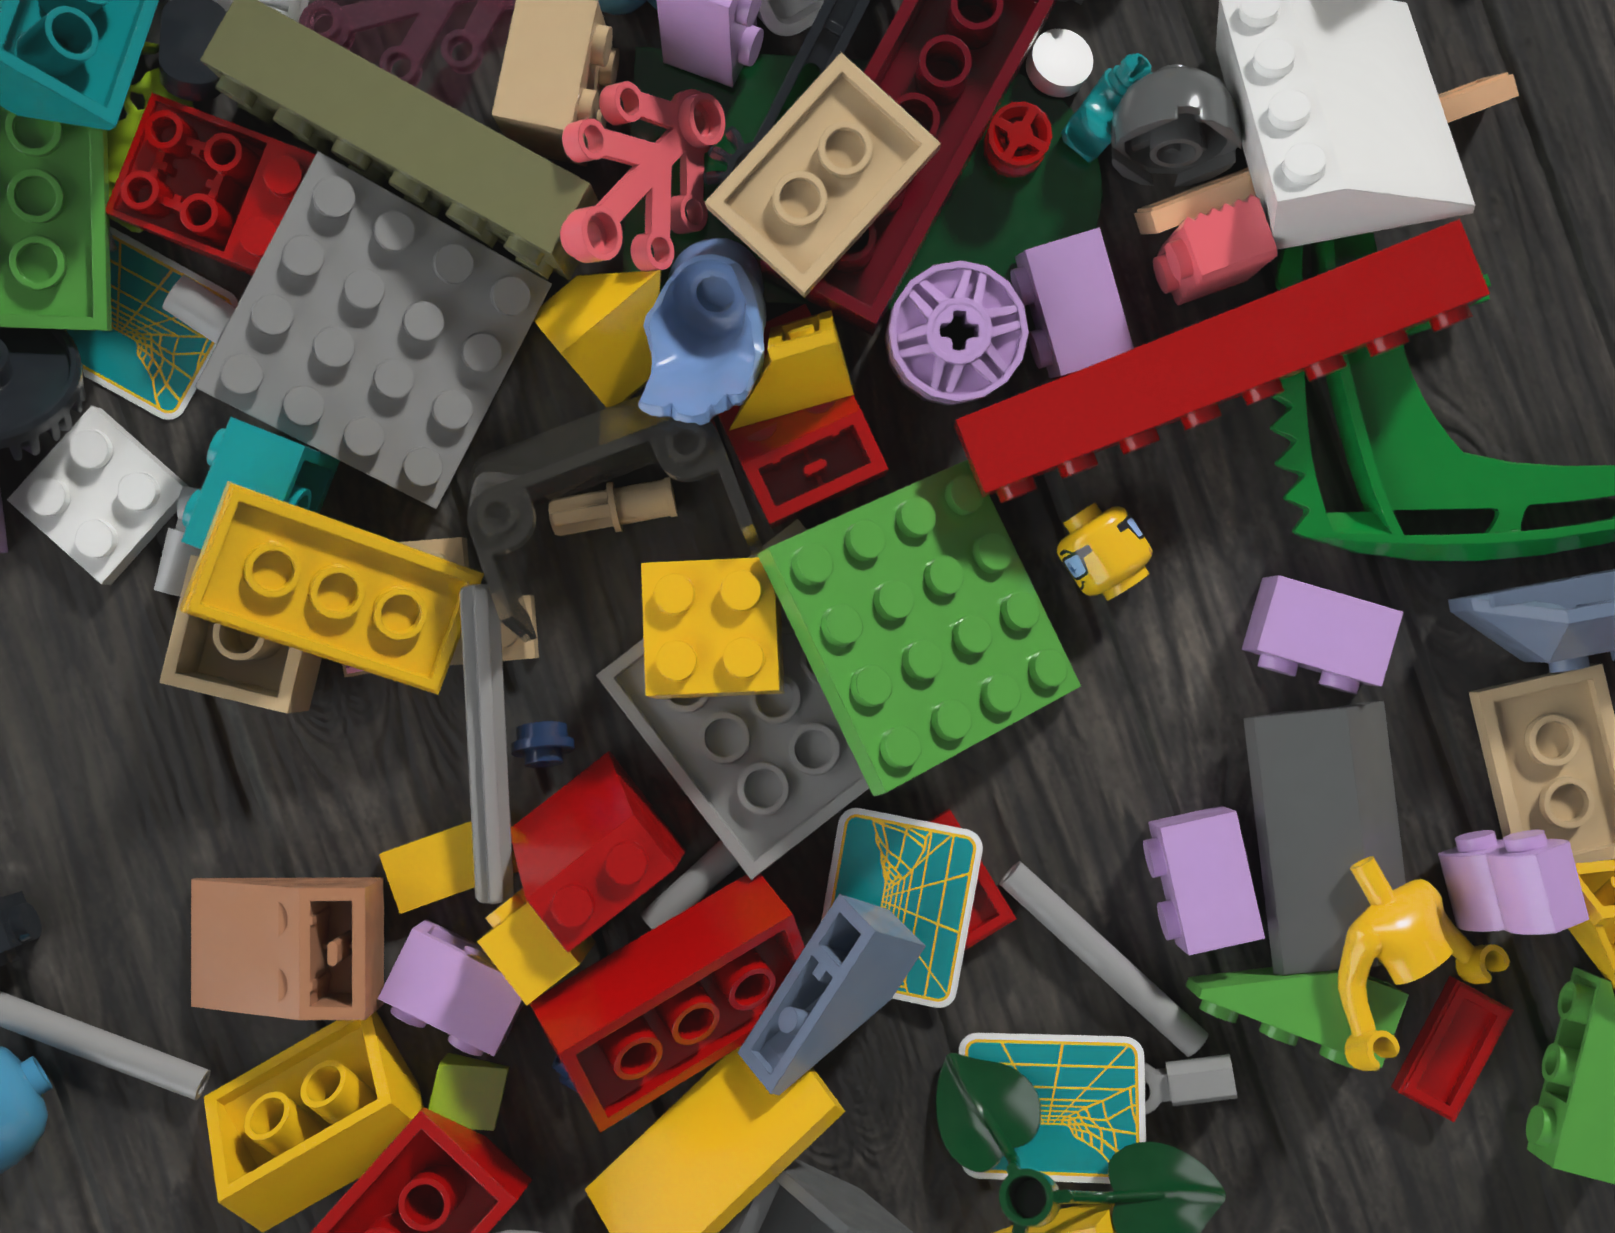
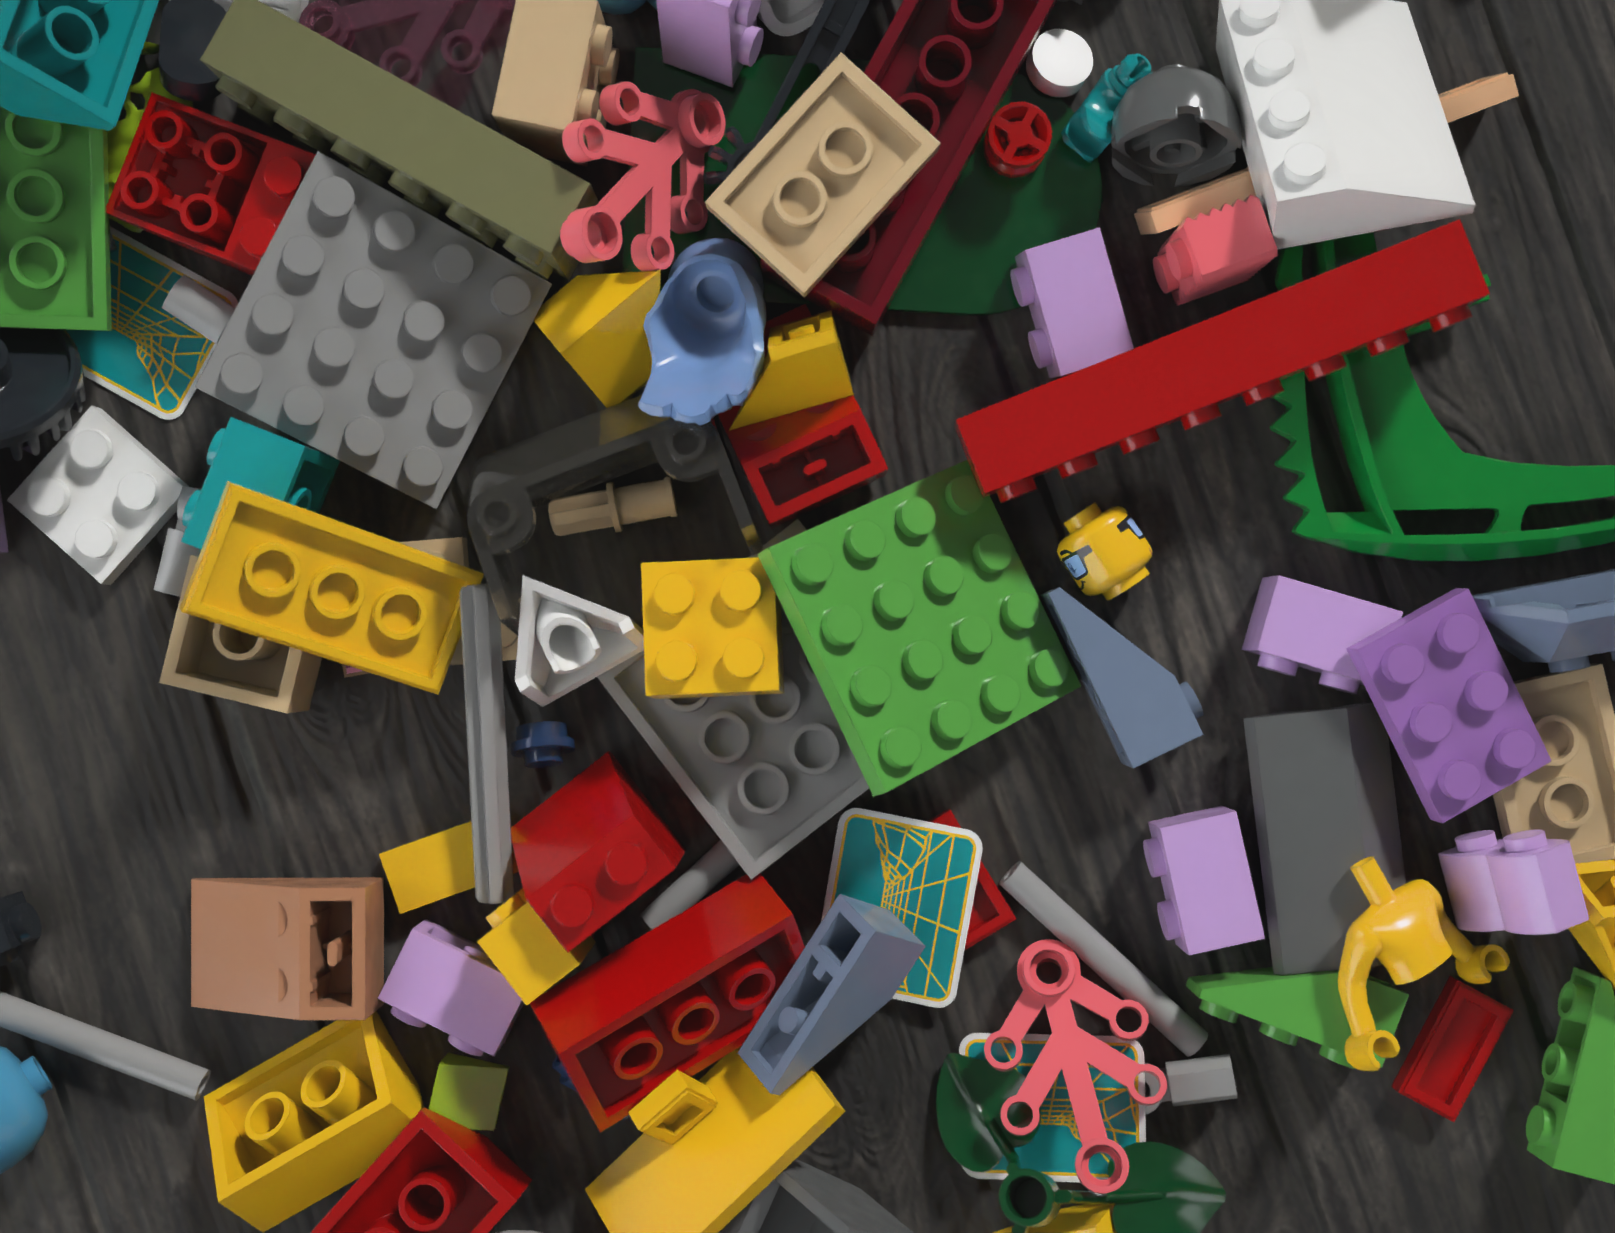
(567, 641): none -> white slope
(673, 1107): none -> yellow tile
(927, 361): lavender wheel -> none
(1071, 1051): none -> coral plant
(1132, 693): none -> sand blue slope
(1449, 704): none -> medium lavender plate

